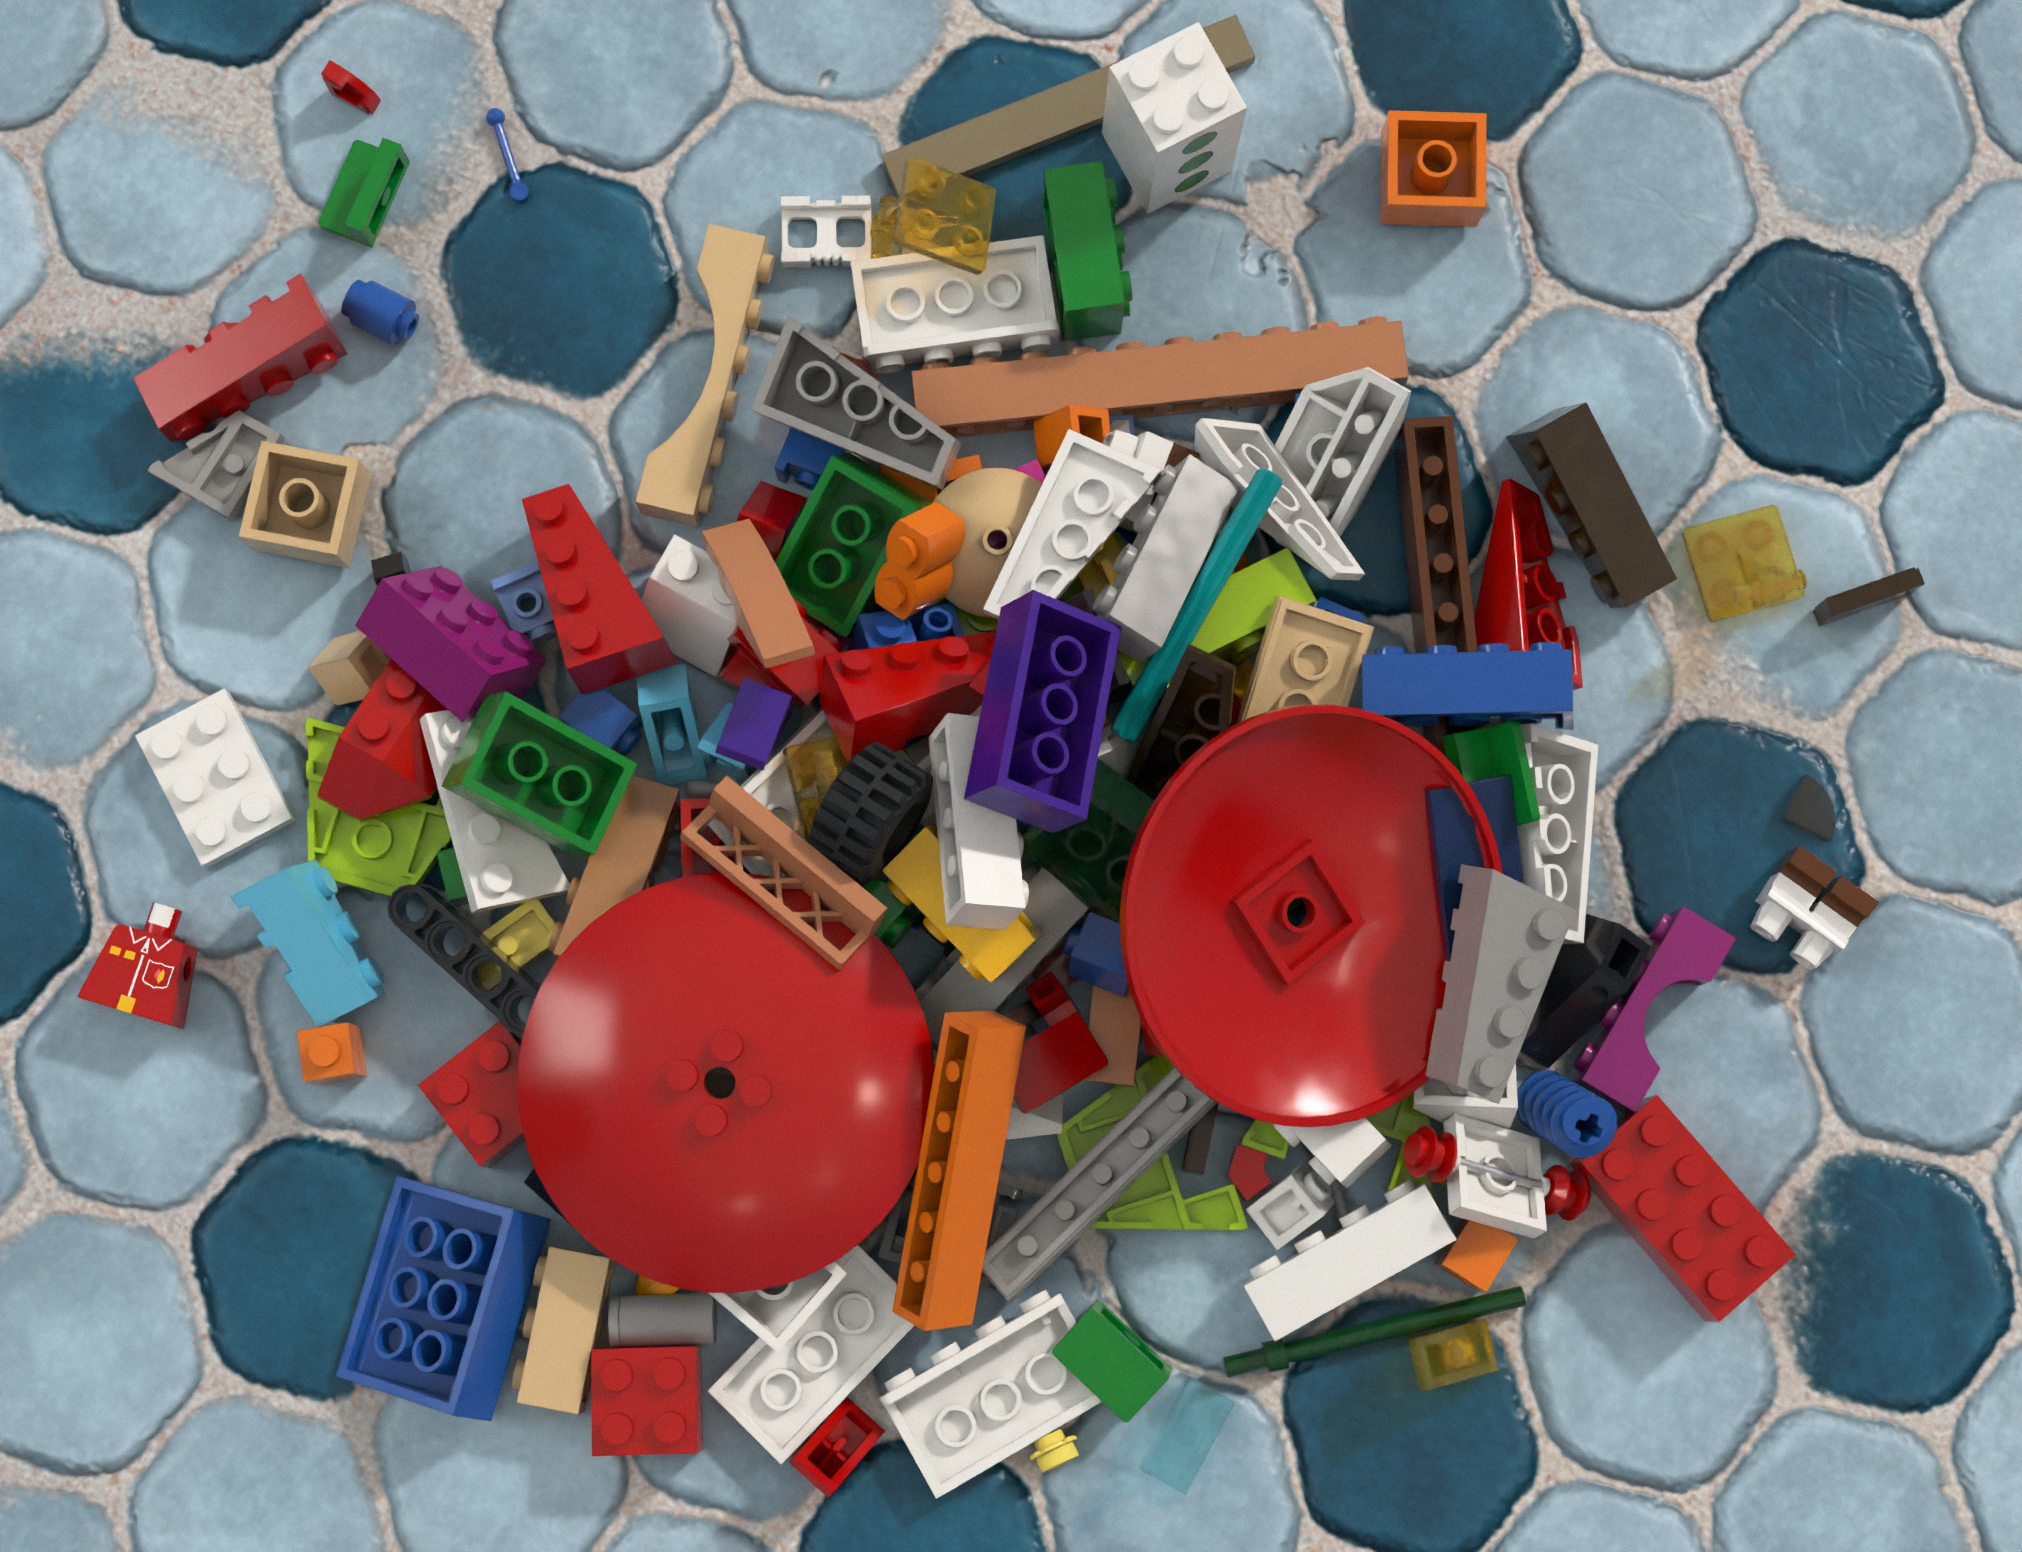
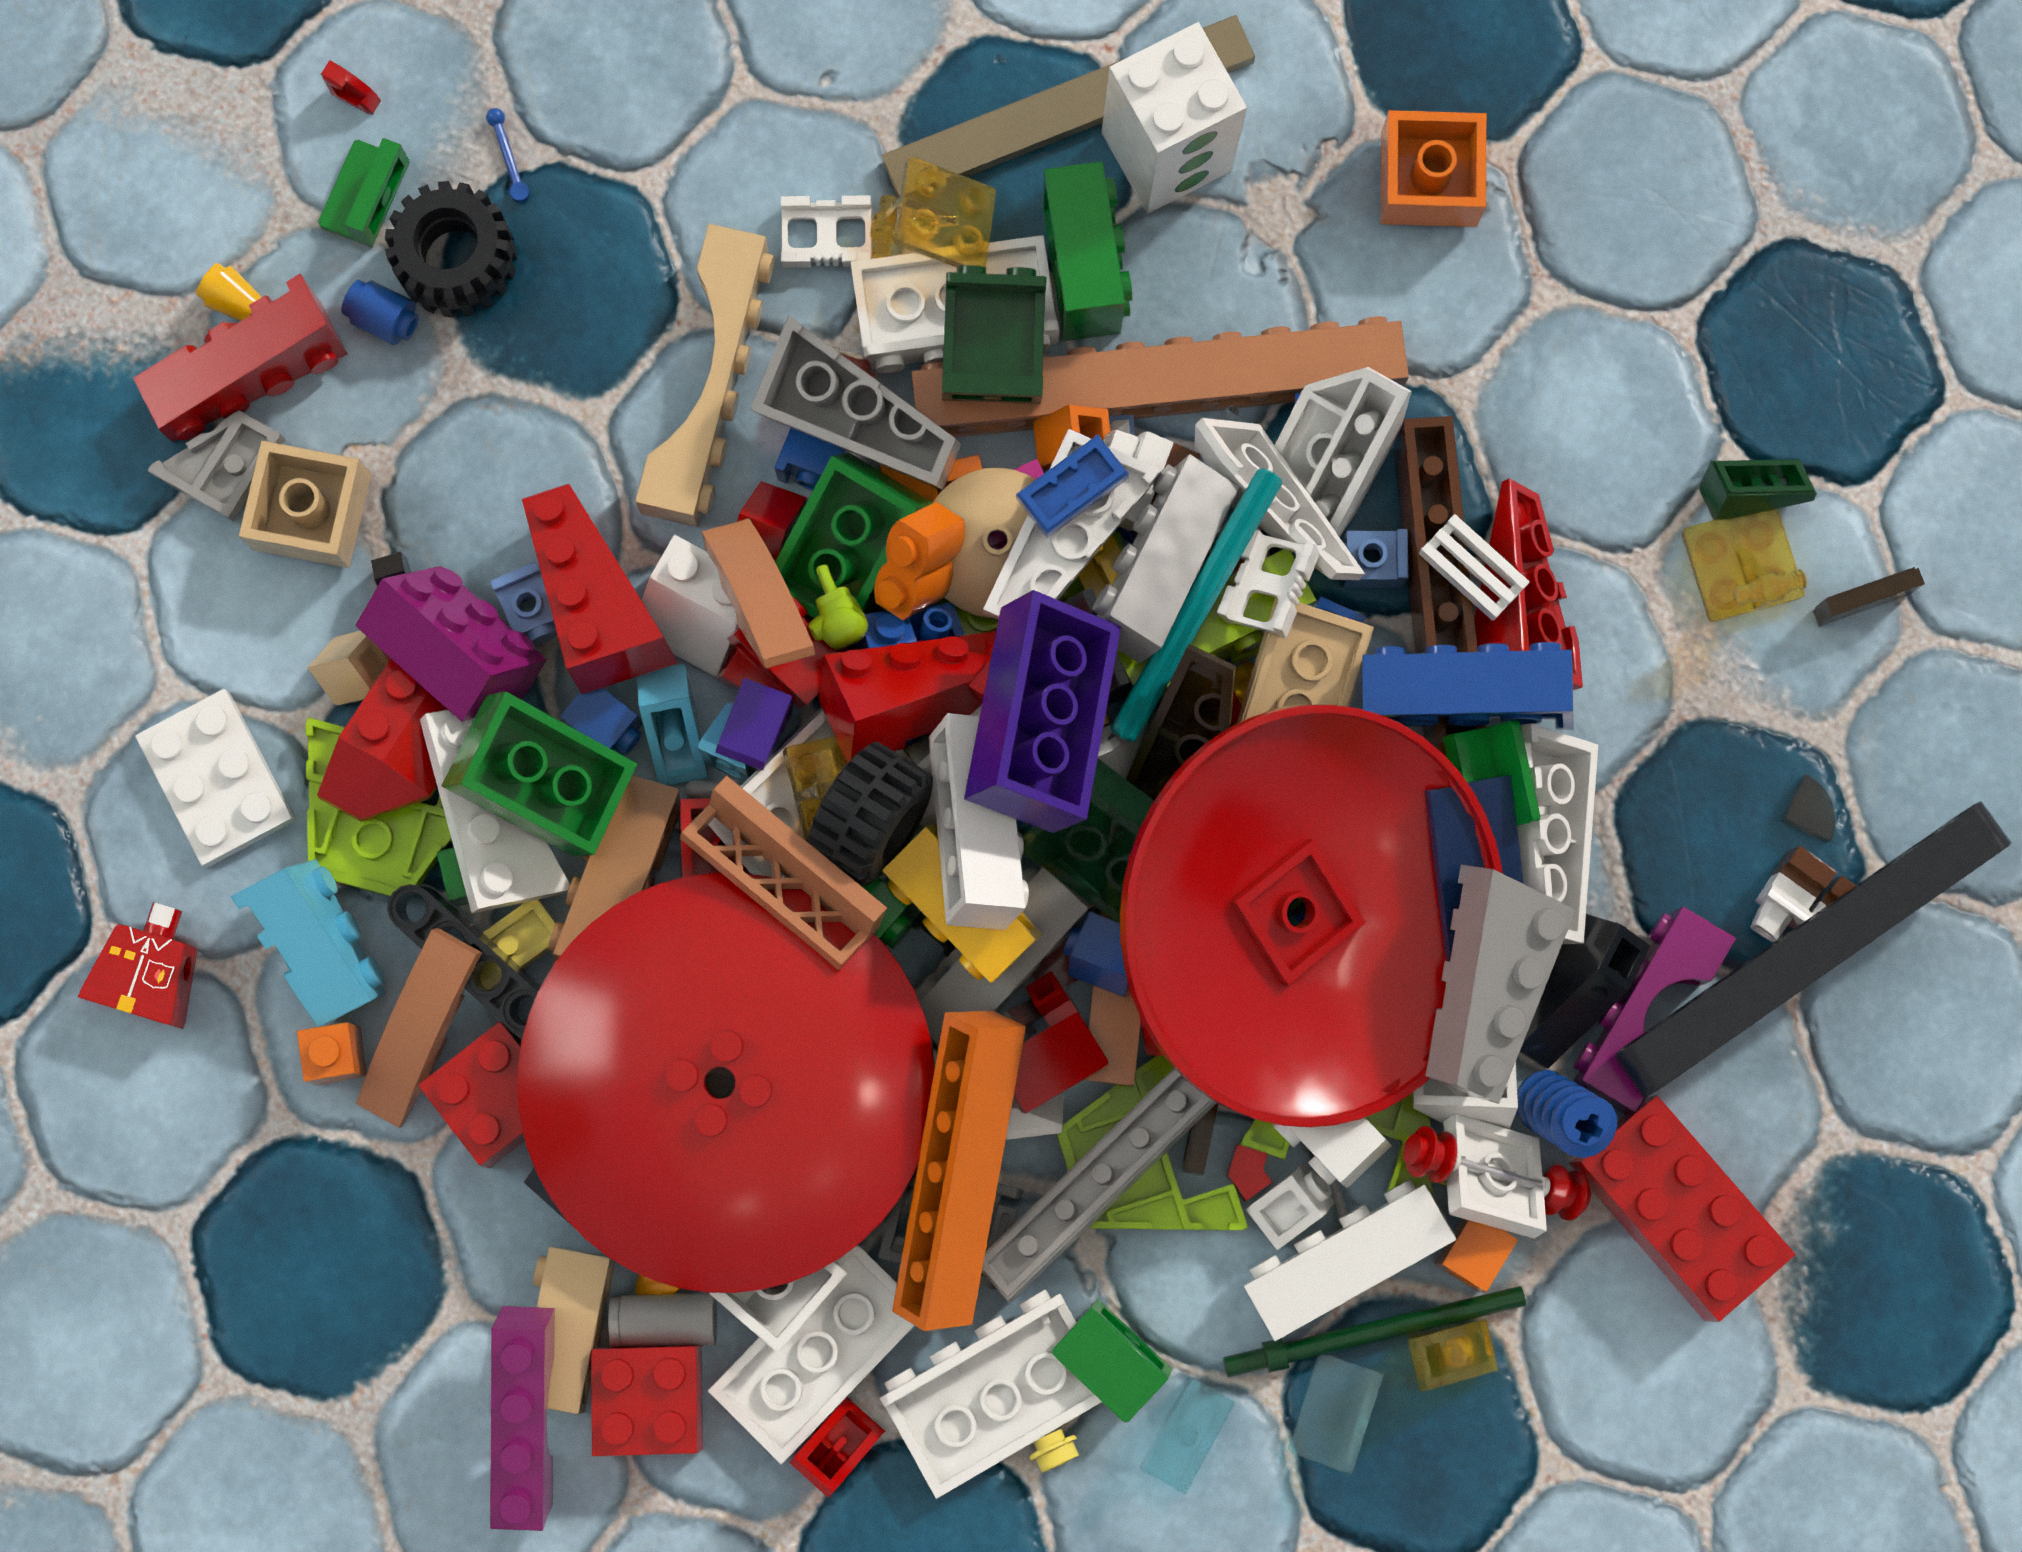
(227, 292): none -> yellow cone
(417, 1027): none -> nougat slope
(435, 215): none -> black tyre
(443, 1299): blue slope -> none
(519, 1406): none -> magenta arch
(839, 617): none -> lime piece
(994, 335): none -> dark green panel
(1072, 486): none -> blue plate
(1252, 580): none -> white piece
(1335, 1413): none -> clear light blue panel
(1392, 567): none -> medium blue brick
(1486, 554): none -> white tile
(1593, 504): dark brown wedge -> none
(1738, 489): none -> dark green slope
(1812, 949): none -> black beam

